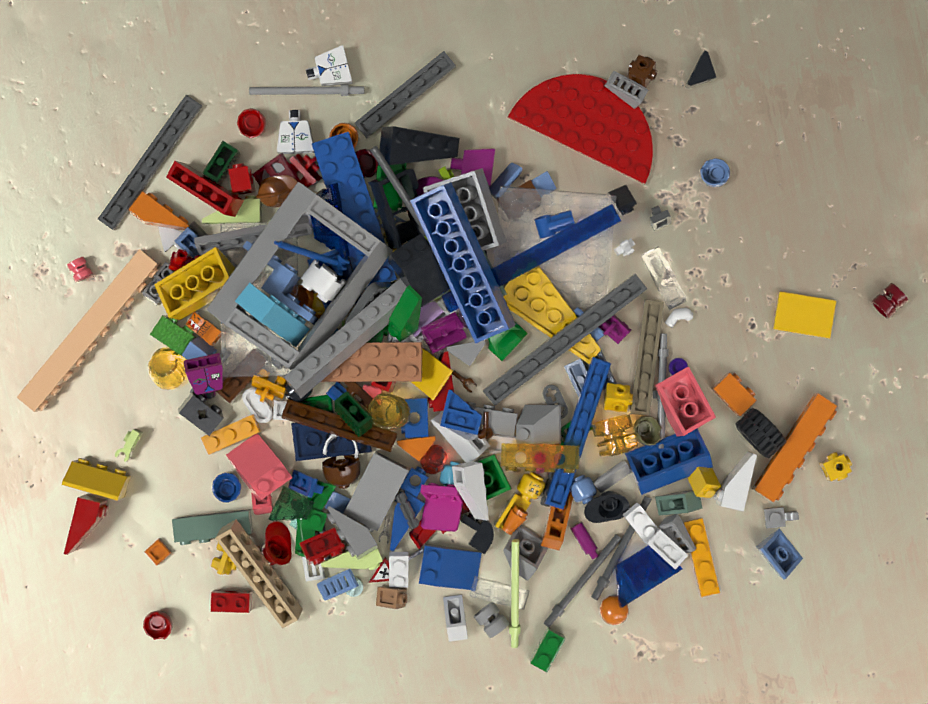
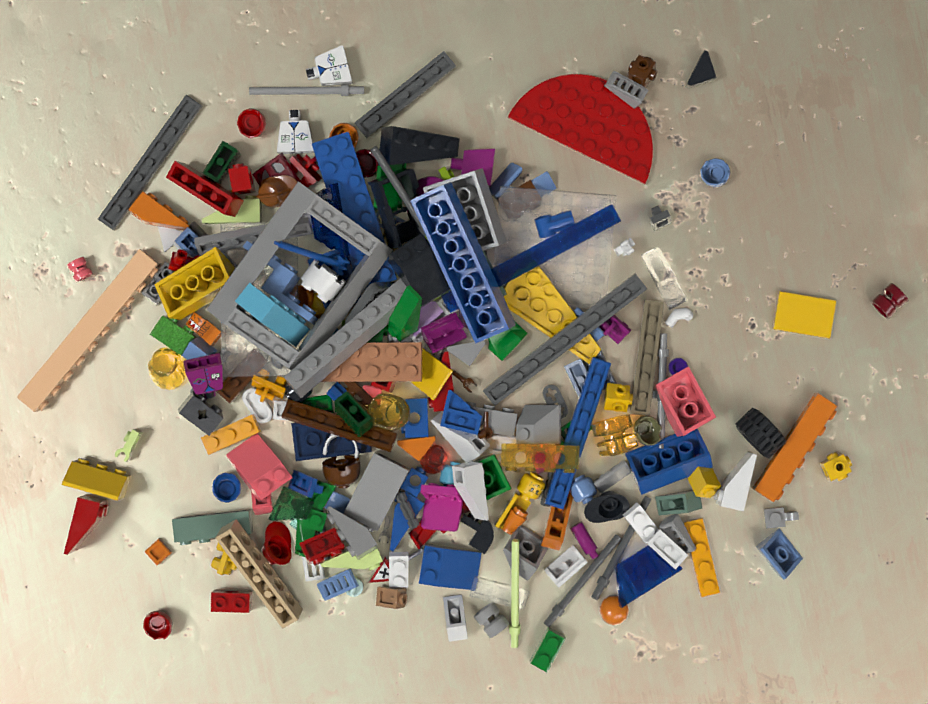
(565, 566): none -> white hinge
(624, 200): black slope -> none
(734, 394): orange brick -> none

